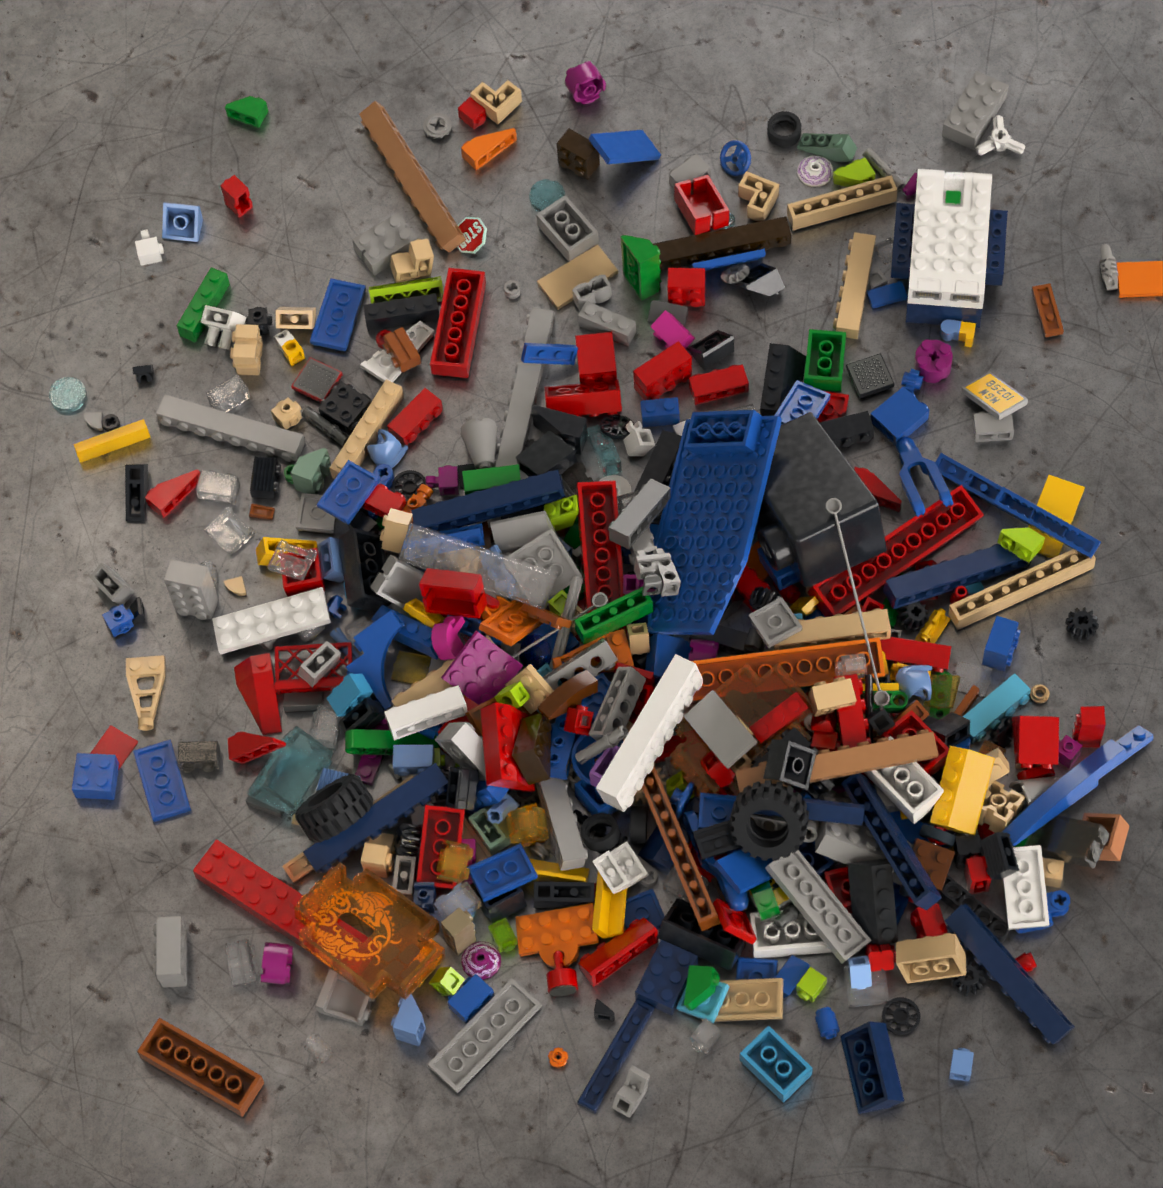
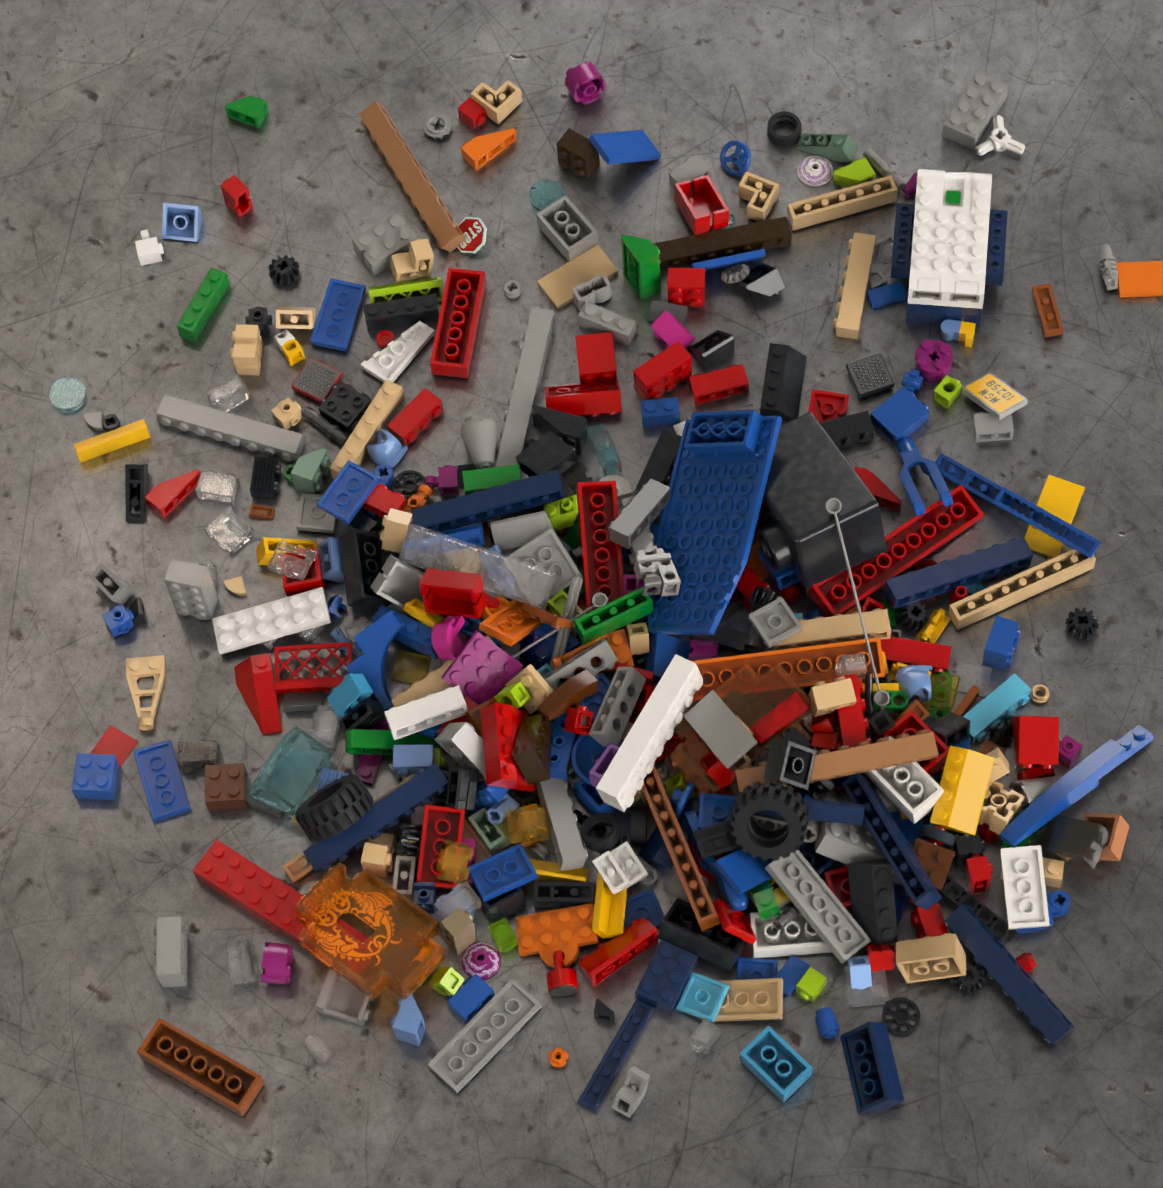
(143, 370): black tile -> none
(220, 320): white brick -> none
(225, 786): none -> reddish brown brick
(247, 747): red slope -> none
(284, 270): none -> black gear
(319, 663): light grey brick -> none
(401, 349): dark orange brick -> none
(549, 353): blue plate -> none
(607, 741): light grey pin -> none
(616, 426): black wheel -> none
(639, 440): white brick -> none
(700, 985): green slope -> none
(801, 400): plate -> none
(804, 605): yellow plate -> none
(825, 359): green brick -> none
(947, 398): none -> lime brick
(961, 1064): medium blue brick -> none
(999, 855): black brick -> none
(1022, 542): lime slope -> none
(1089, 726): red brick -> none

